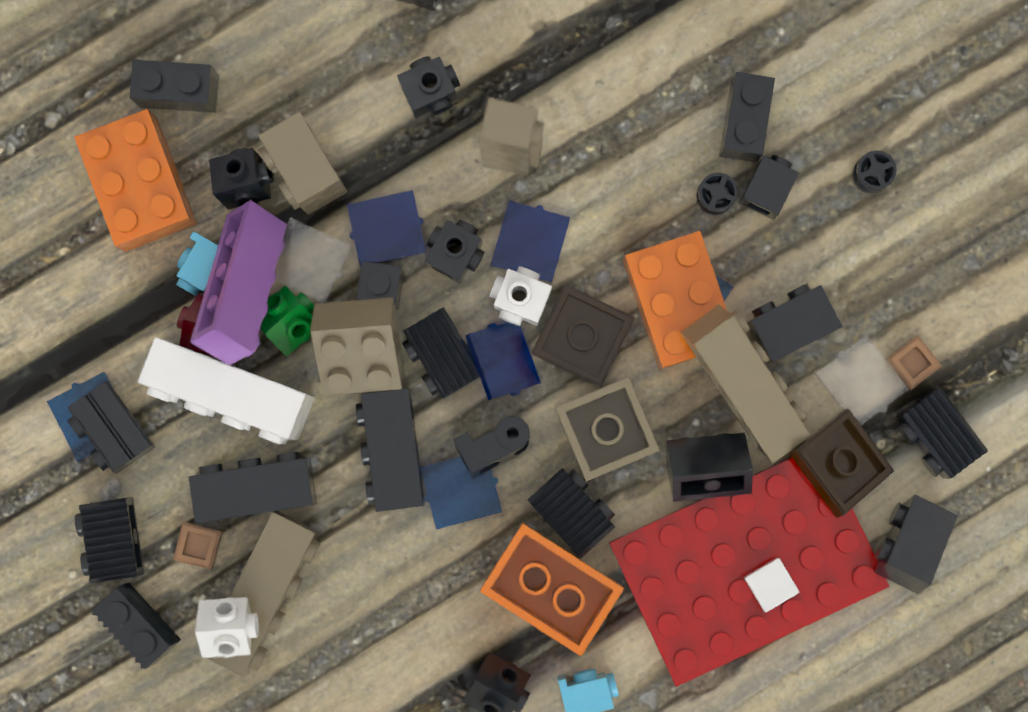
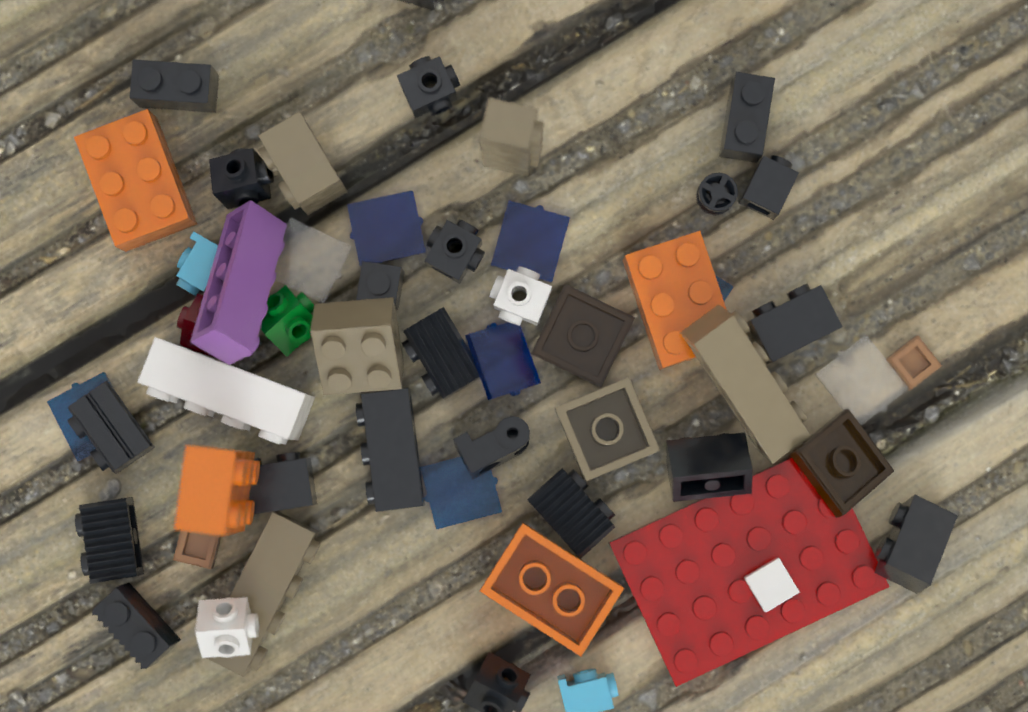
(216, 490): none -> orange brick
(881, 167): black wheel -> none
(940, 434): black brick -> none

